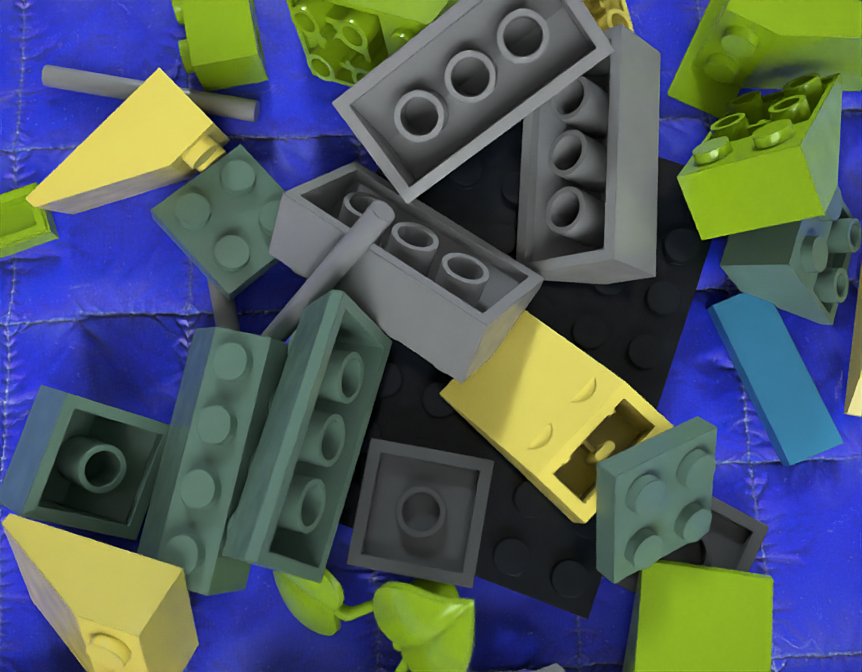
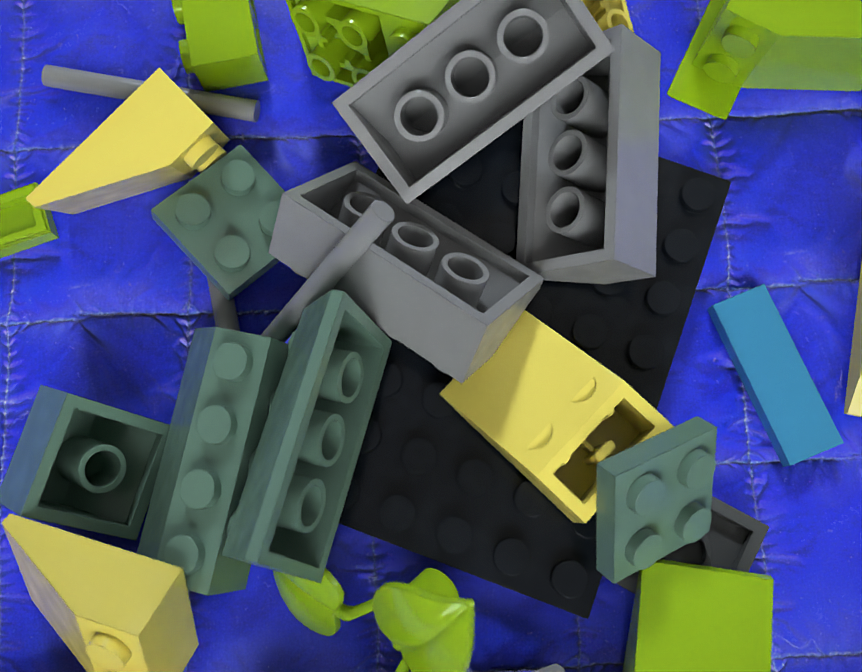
(421, 513): dark grey plate -> none
(767, 159): lime slope -> none
(797, 262): sand green slope -> none

